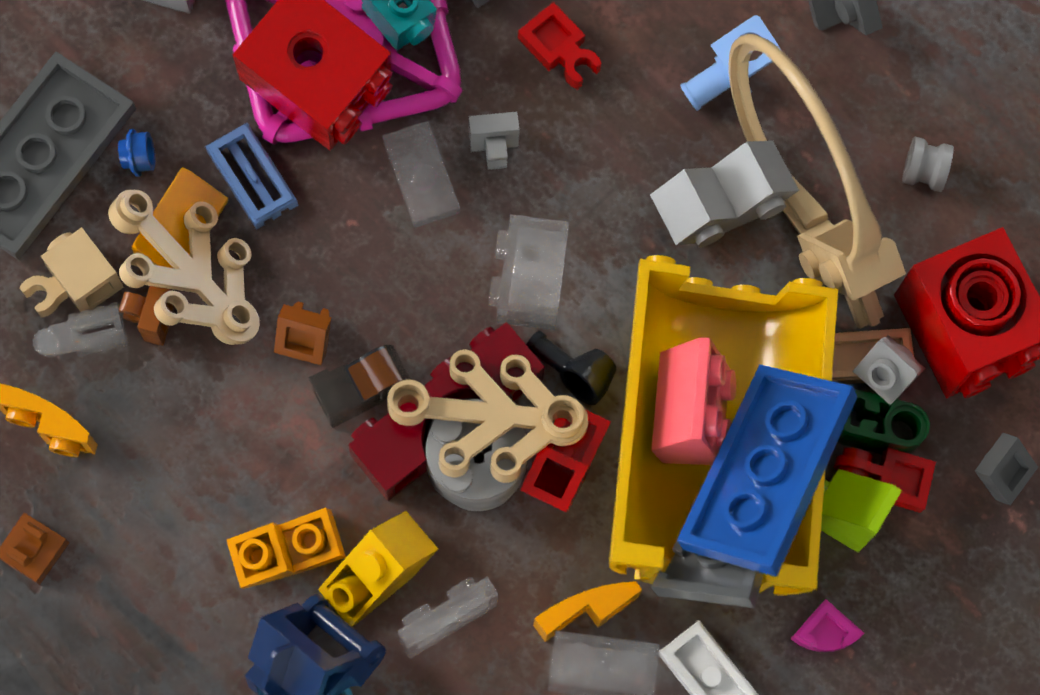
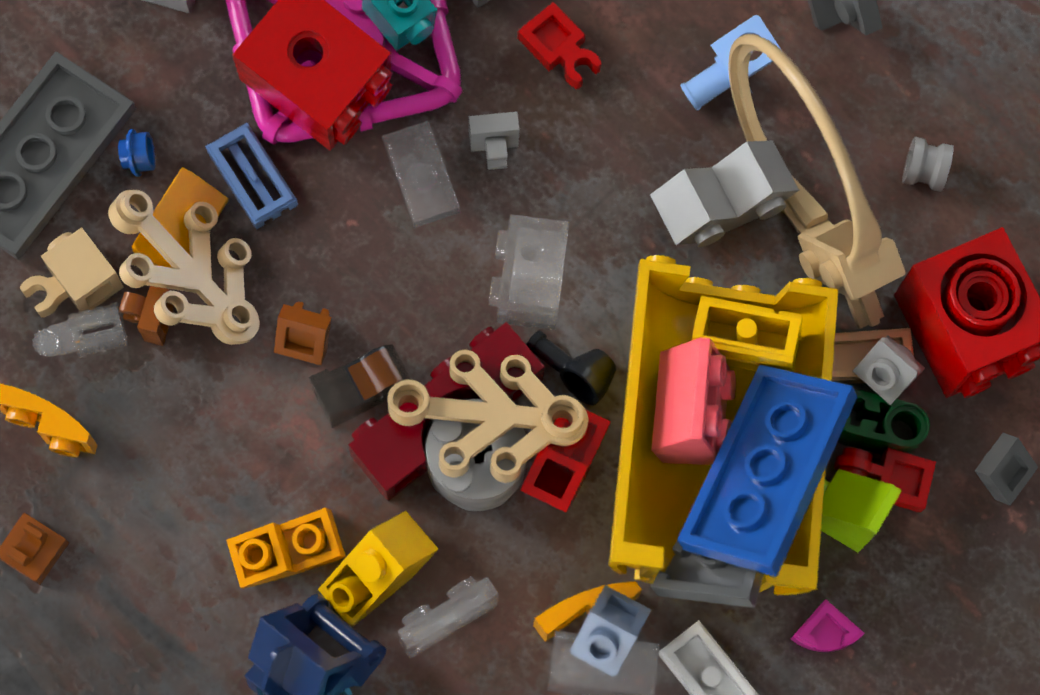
(610, 631): none -> sand blue bracket
(749, 333): none -> yellow brick

